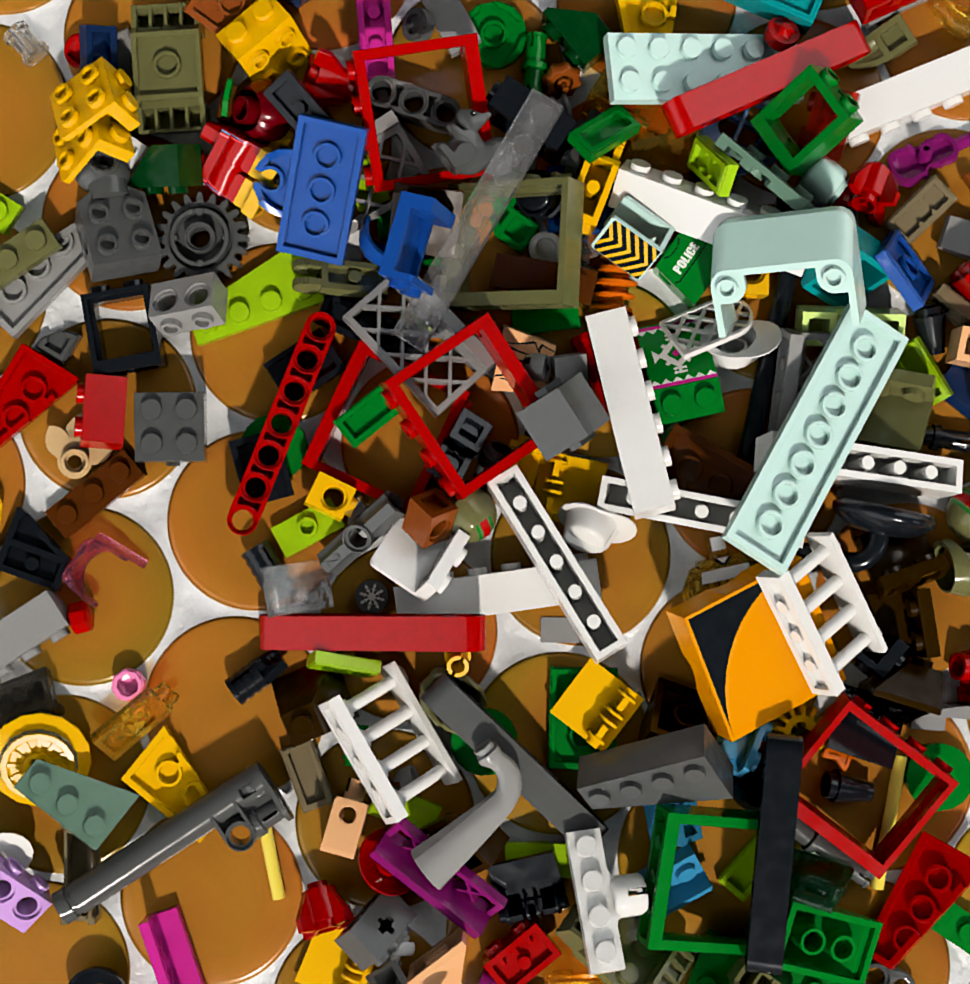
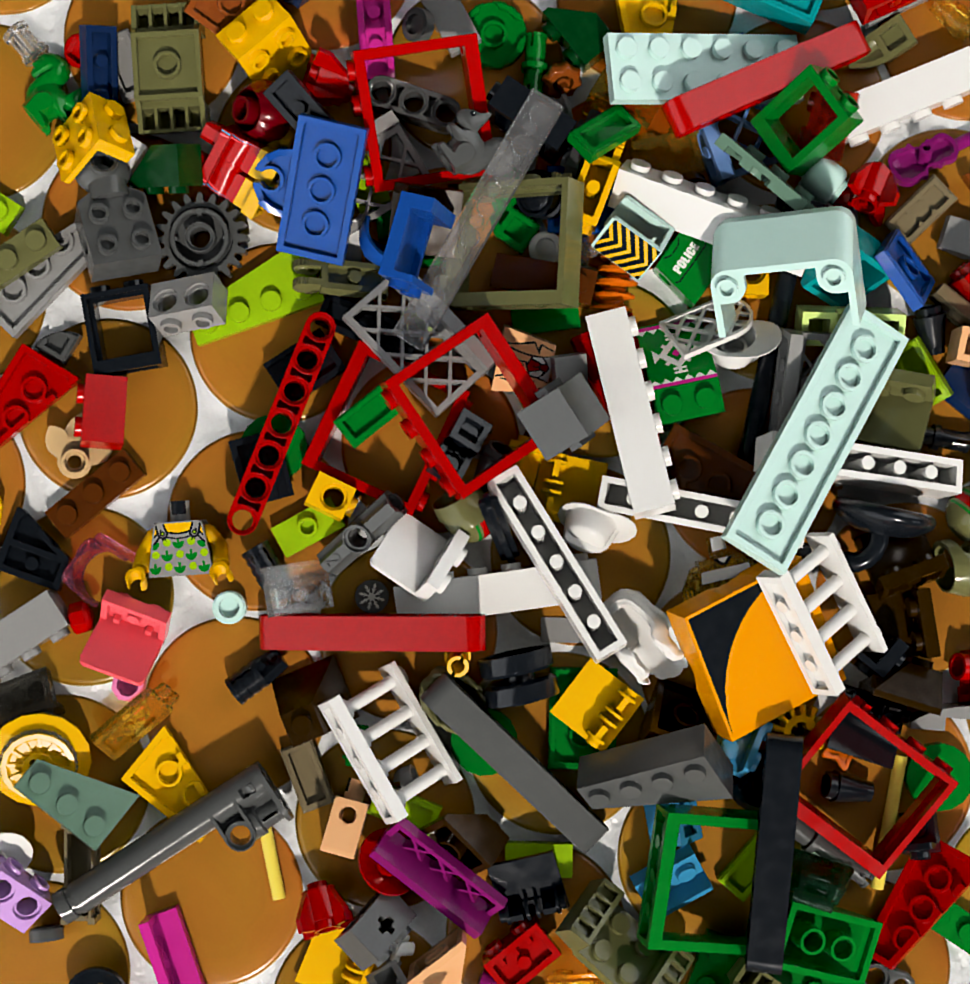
(45, 97): none -> green animal
(46, 933): none -> dark grey tile
(90, 96): yellow bracket -> none
(126, 638): none -> coral bracket
(170, 427): dark grey brick -> none
(180, 549): none -> torso
(228, 96): piece -> none
(229, 607): none -> light aqua tile
(343, 663): lime plate -> none
(429, 518): dark orange brick -> none
(457, 842): light grey animal -> none
(498, 527): none -> black axle
(519, 681): none -> black wheel
(536, 366): light grey hinge -> none
(601, 900): white plate -> none
(649, 634): none -> white hair
(712, 165): lime plate -> none
(781, 33): red tile -> none
(925, 842): none -> black bracket

